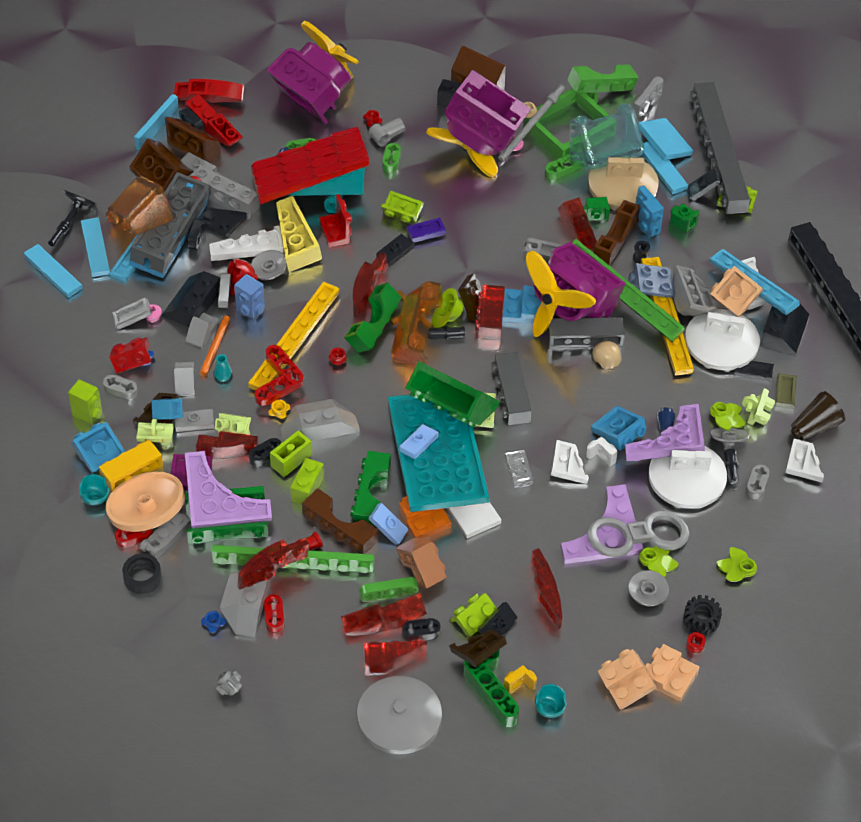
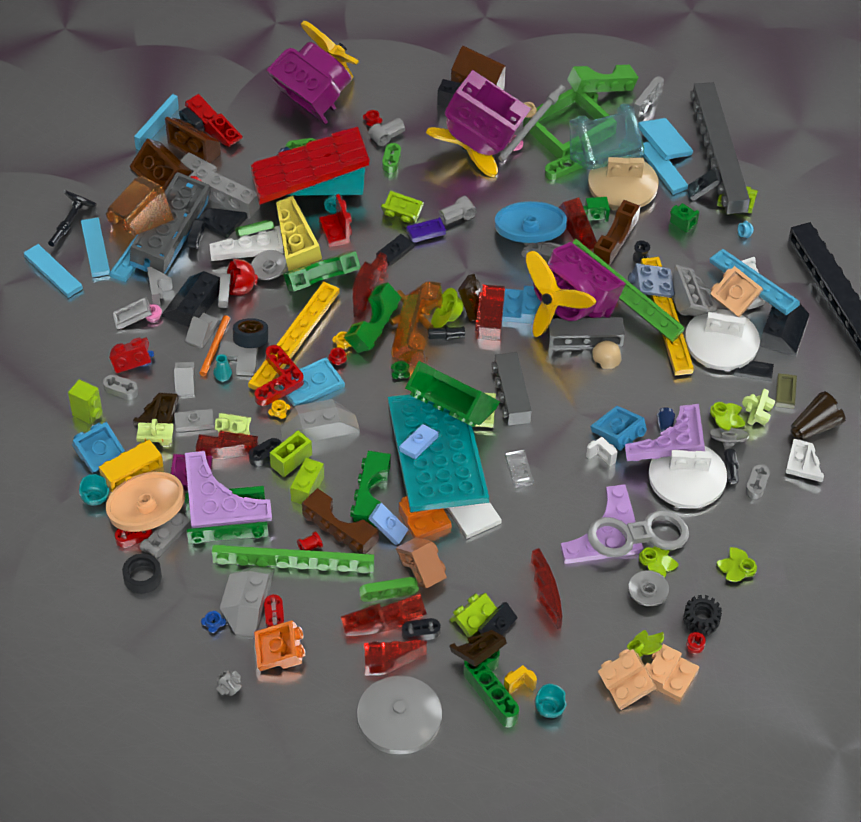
(158, 283): none -> light grey slope
(167, 408): dark azure panel -> none
(209, 90): red slope -> none
(245, 357): none -> light grey tile
(249, 296): medium blue brick -> none
(250, 333): none -> black wheel
(254, 227): none -> tile
(265, 562): clear red slope -> none
(279, 646): none -> orange plate
(319, 381): none -> medium azure tile
(321, 270): none -> green arch
(339, 338): none -> yellow plate
(400, 370): none -> green plate
(461, 209): none -> light grey piece
(530, 222): none -> dark azure dish
(567, 463): white wing -> none
(646, 644): none -> lime plate
(650, 212): dark azure plate -> none
(745, 229): none -> medium azure plate

